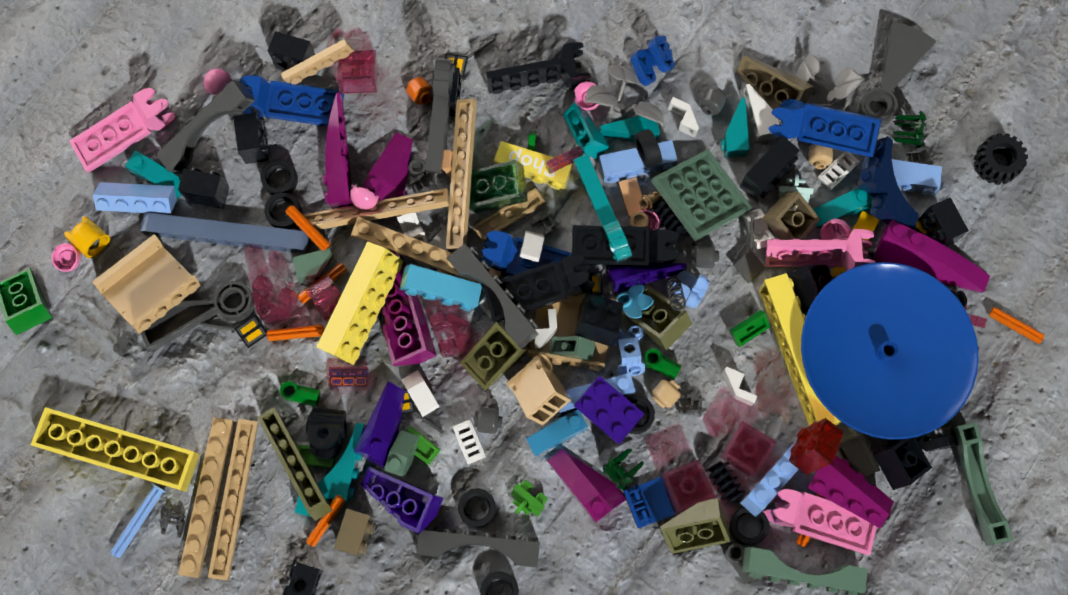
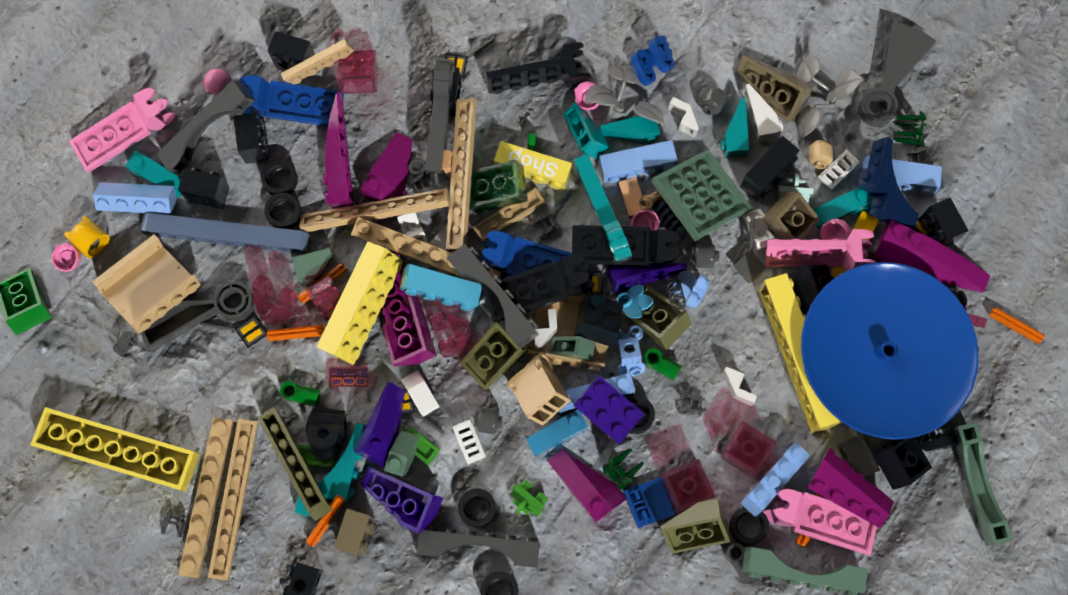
(137, 520): light blue axle -> none
(307, 227): orange axle -> none
(363, 198): bright pink hair -> none
(419, 90): orange head -> none
(532, 246): white slope -> none
(564, 159): clear pink tile -> none
(639, 219): tan tile -> none
(648, 148): black tyre -> none
(666, 393): tan head -> none
(725, 481): black piece -> none
(750, 328): green plate -> none
(816, 446): clear red brick -> none
(827, 127): blue hinge -> none
(1010, 149): black tyre -> none

